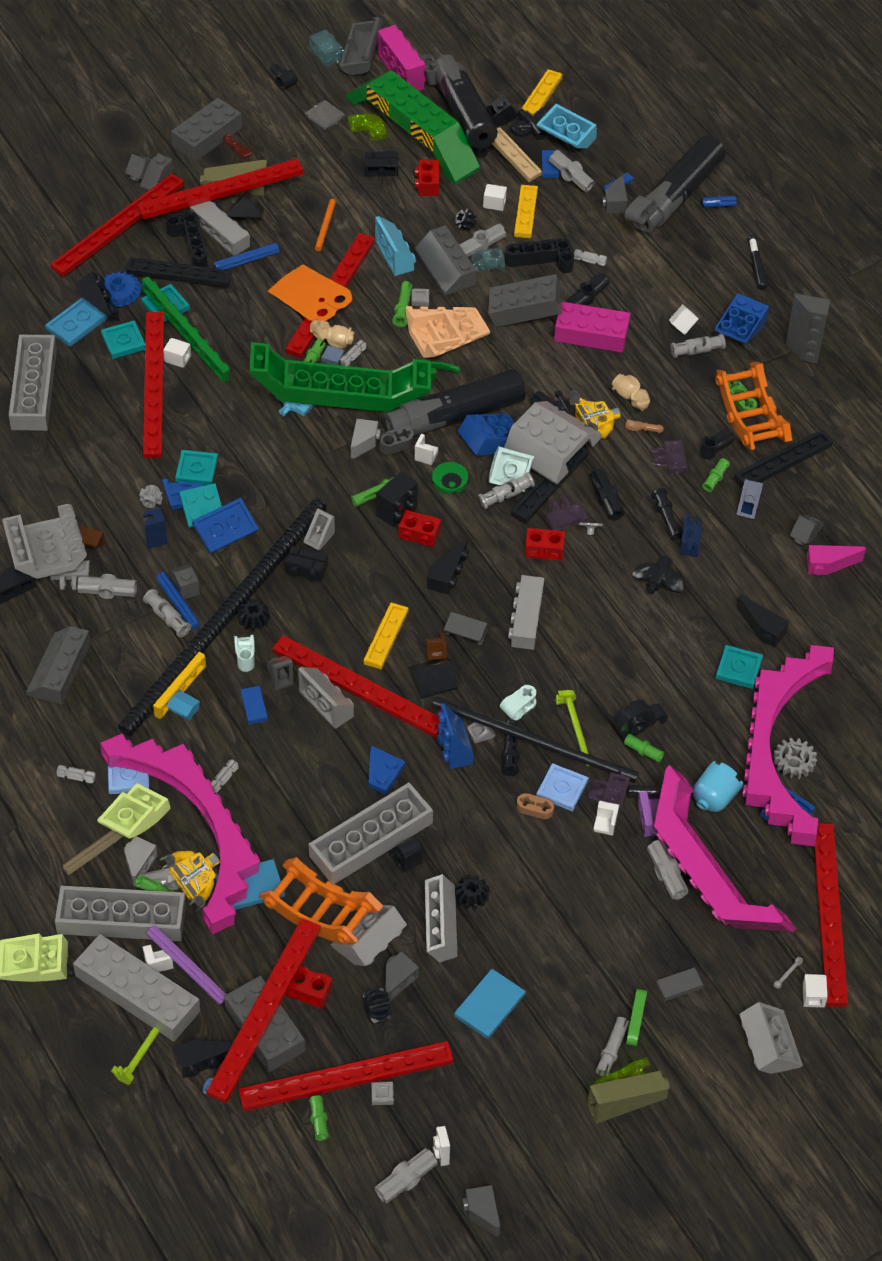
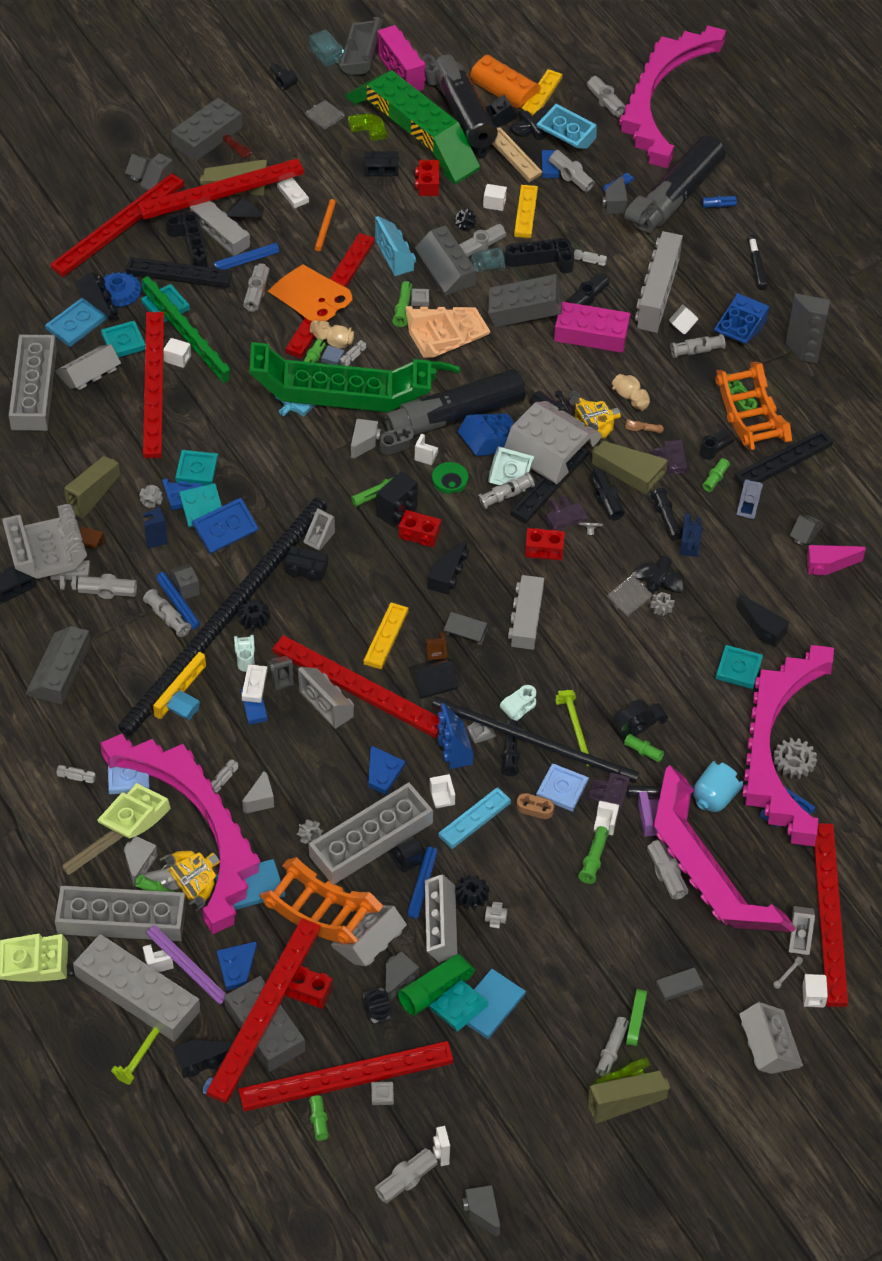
(89, 367): none -> light grey slope
(91, 485): none -> olive slope
(236, 964): none -> blue wing
(254, 683): none -> white plate
(256, 287): none -> light grey piece
(260, 796): none -> light grey slope
(293, 192): none -> white plate
(309, 831): none -> light grey gear
(424, 874): none -> blue axle
(428, 988): none -> green beam
(442, 791): none -> white panel
(459, 1005): none -> teal plate
(474, 818): none -> medium azure tile
(496, 915): none -> light grey gear
(503, 80): none -> orange container
(592, 861): none -> bright green pin
(606, 96): none -> light grey piece
(629, 595): none -> clear piece
(630, 465): none -> olive slope
(658, 281): none -> light grey brick
(662, 604): none -> light grey gear
(666, 56): none -> dark pink arch
(801, 938): none -> light grey slope

